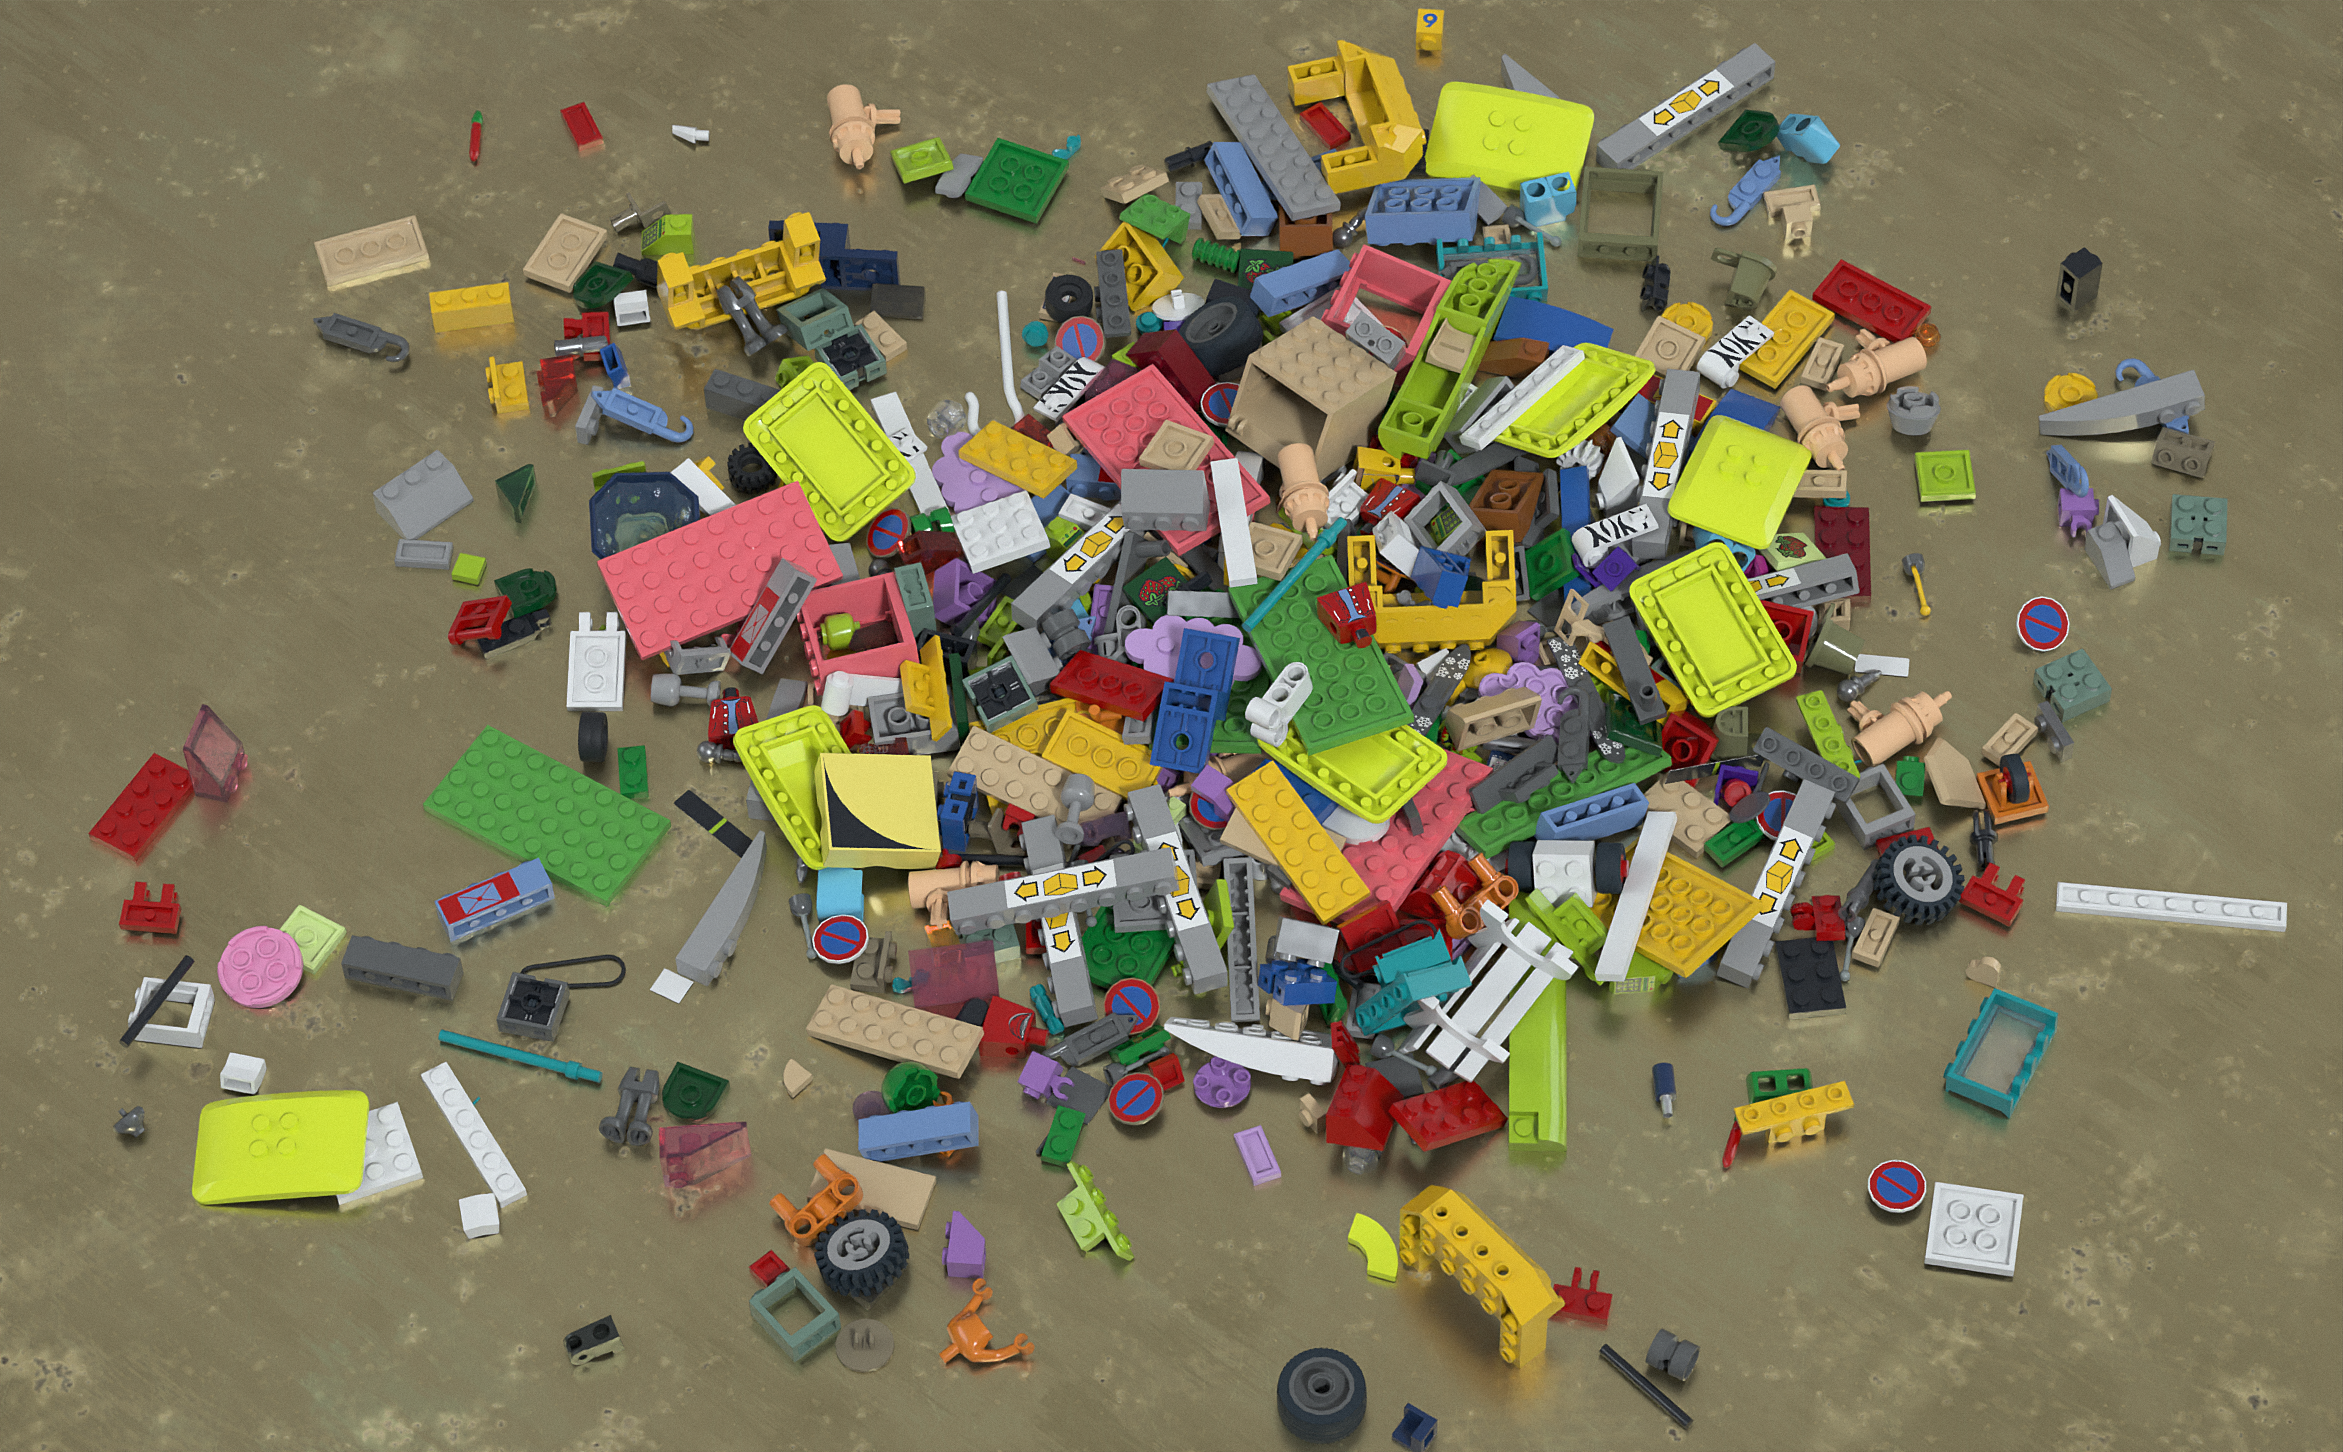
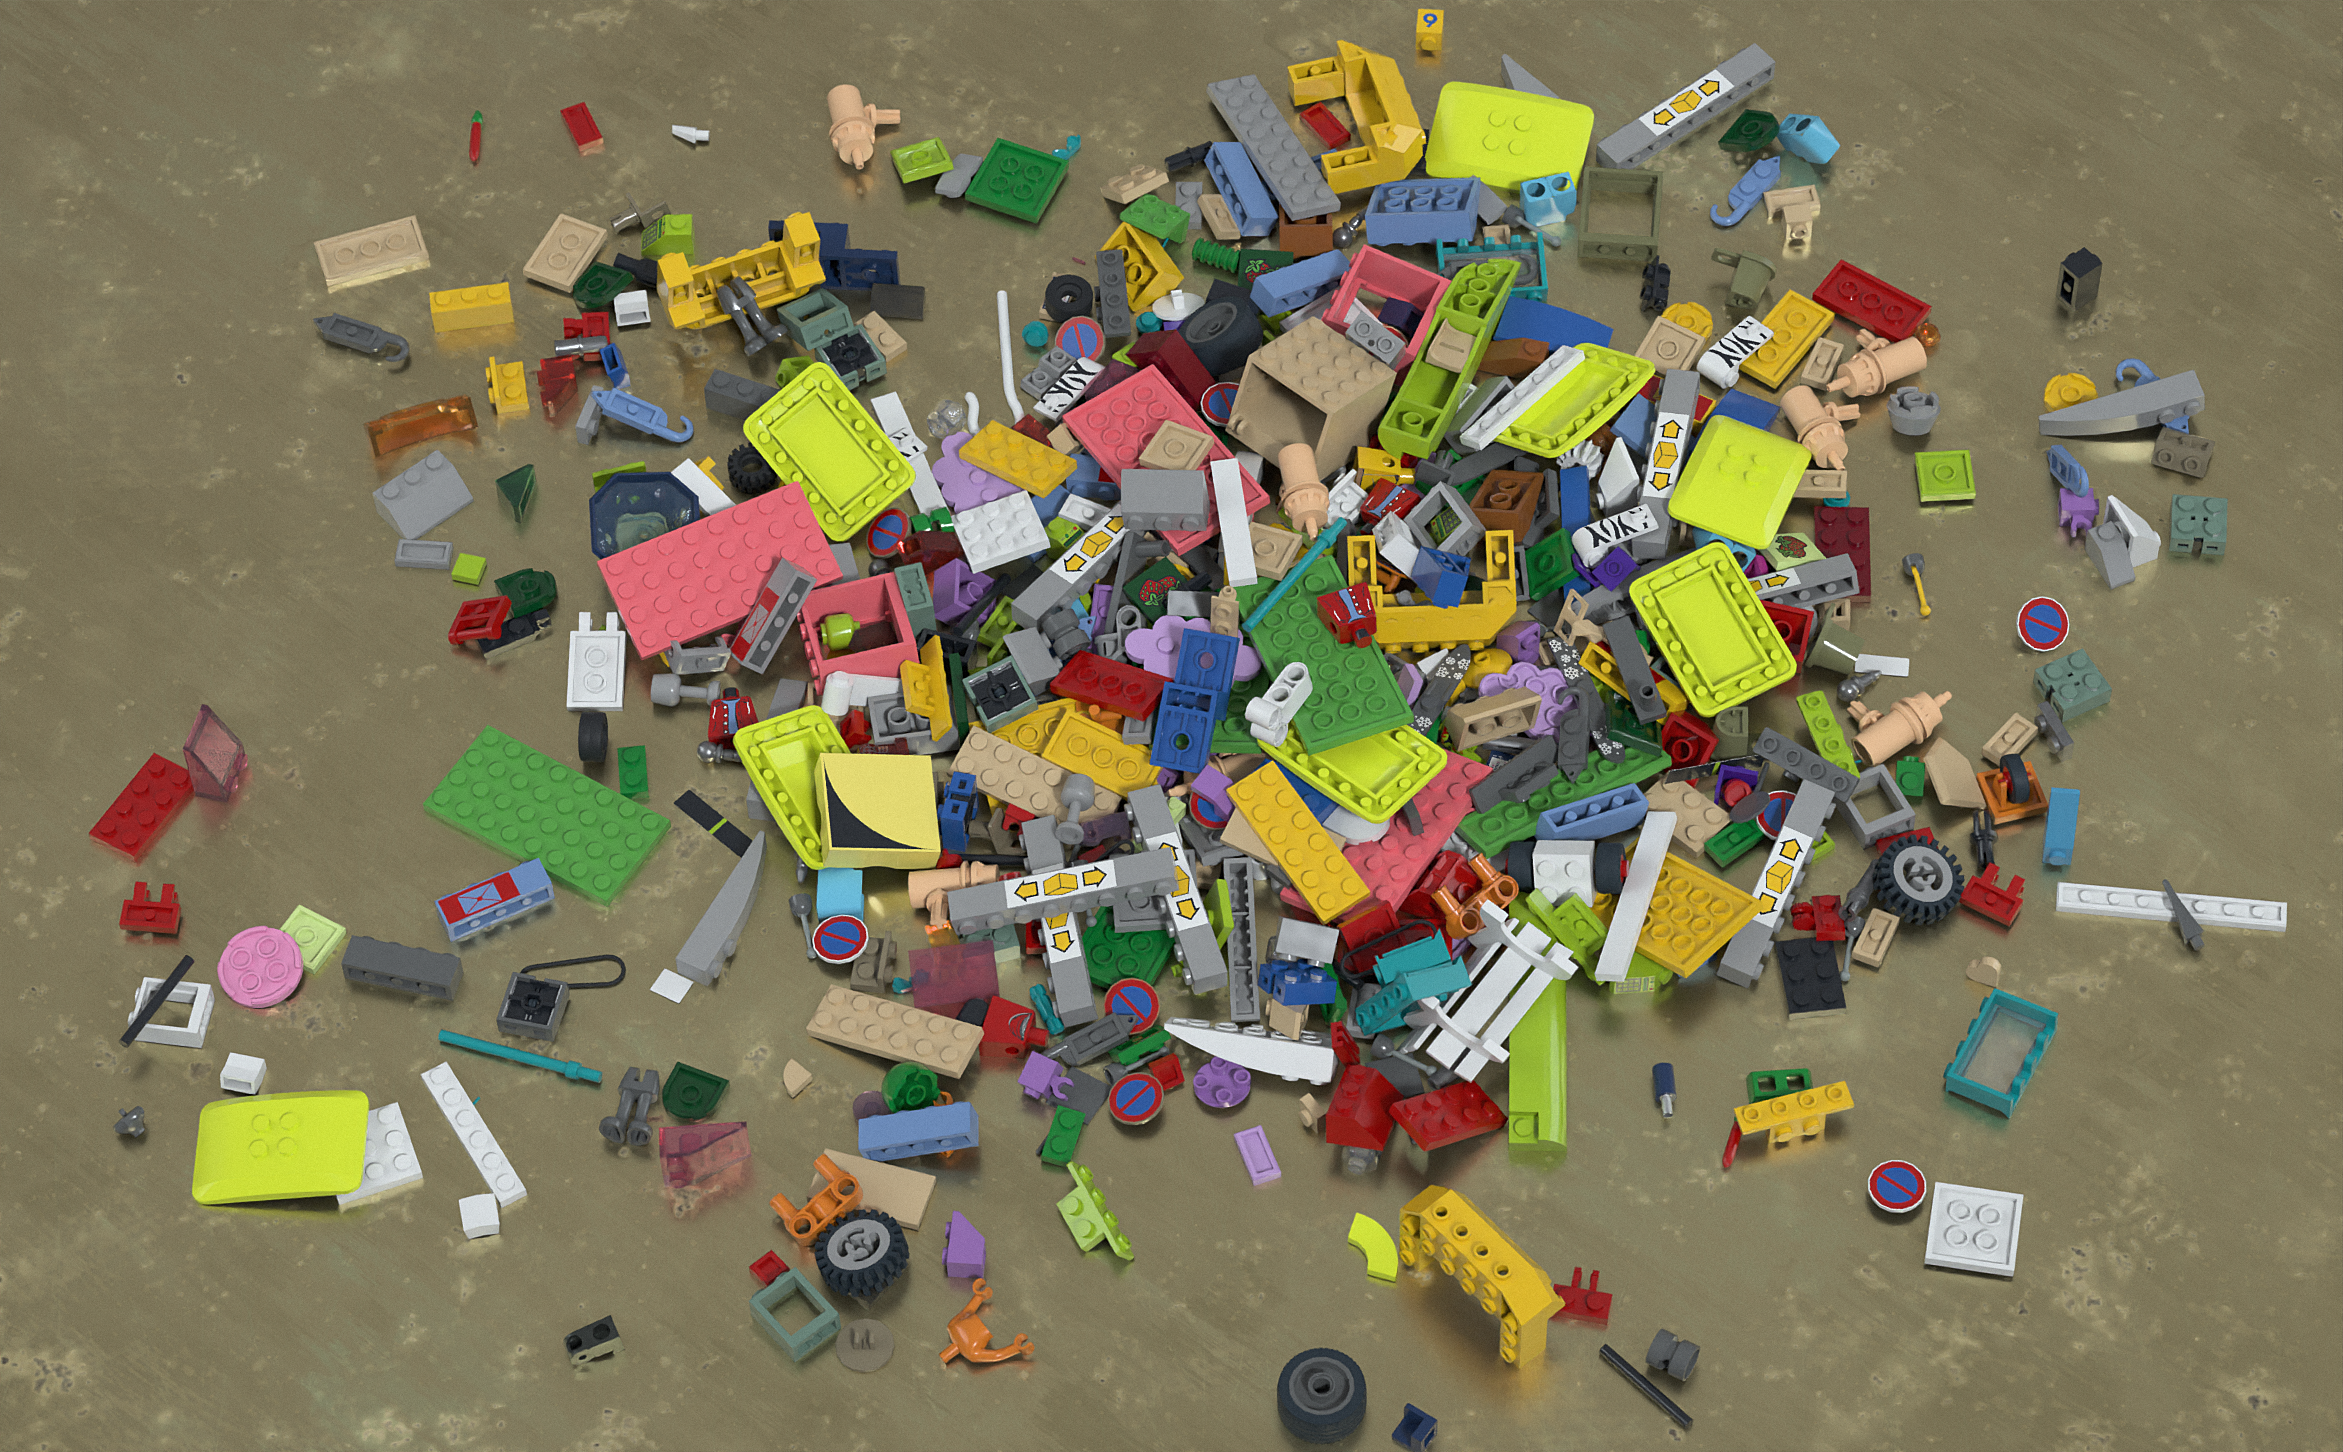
(420, 423): none -> clear orange windscreen
(1225, 612): none -> tan hinge
(1401, 315): none -> dark blue panel
(2060, 826): none -> dark azure slope
(2188, 925): none -> dark grey piece

